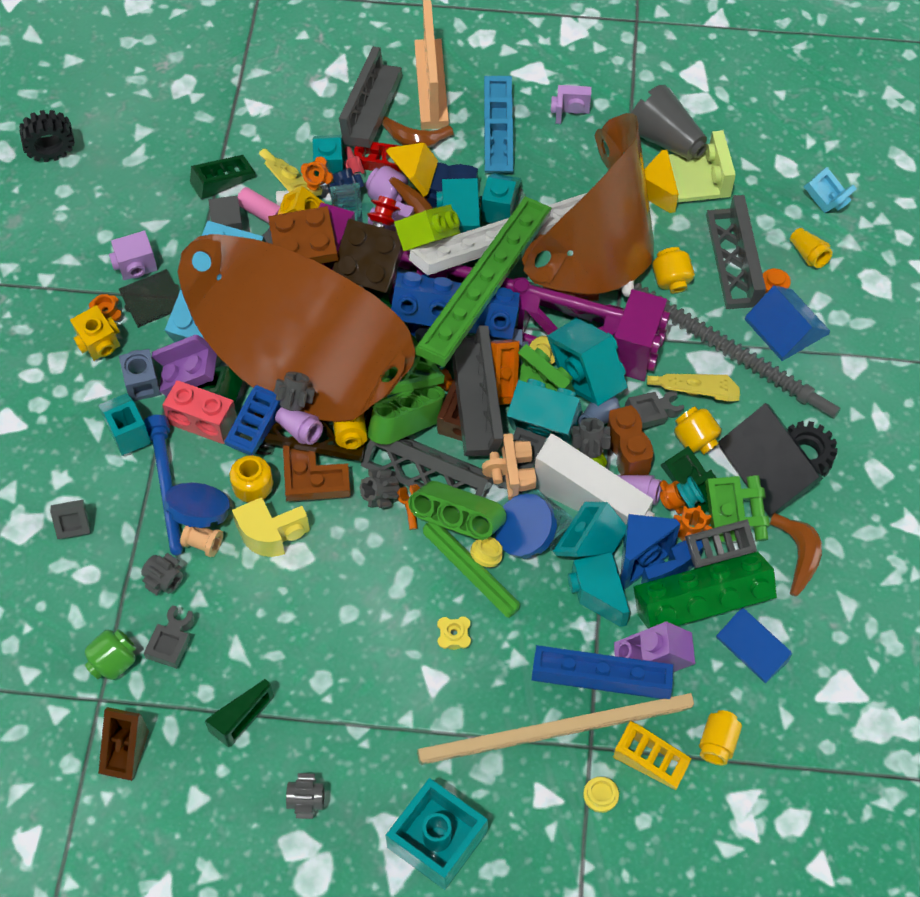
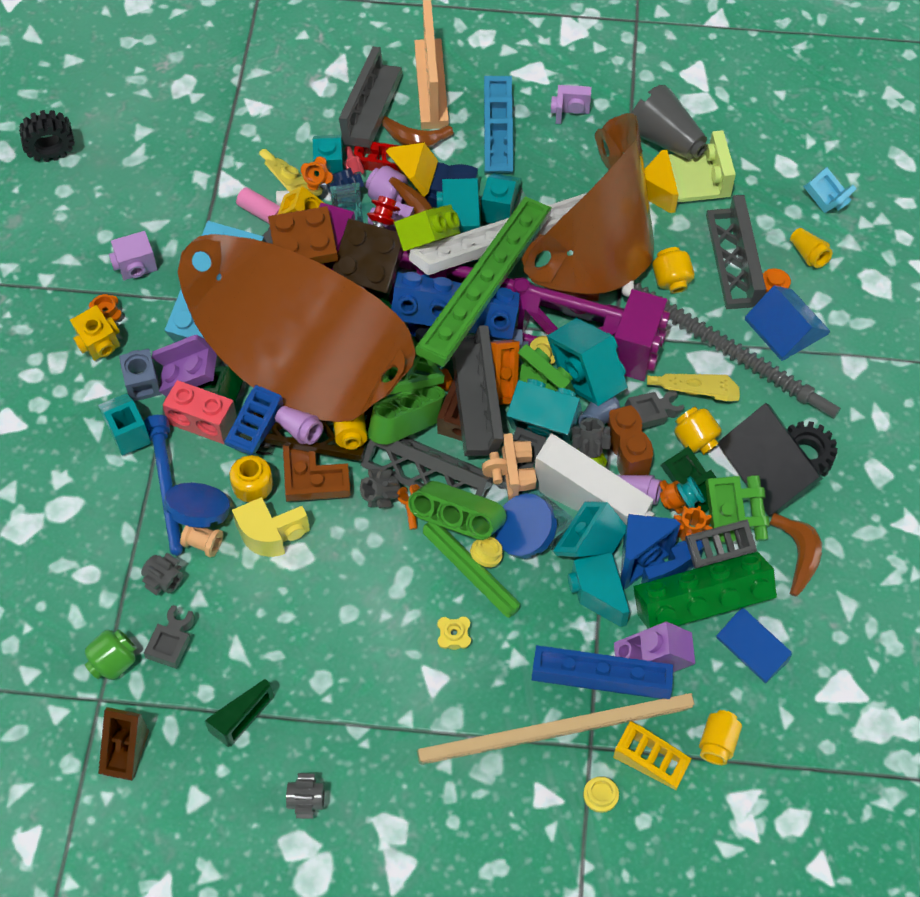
(70, 519): dark grey tile -> none
(150, 297): clear smoke piece -> none
(211, 179): dark green slope -> none
(226, 211): dark grey brick -> none
(294, 391): dark grey gear -> none
(436, 833): teal brick -> none

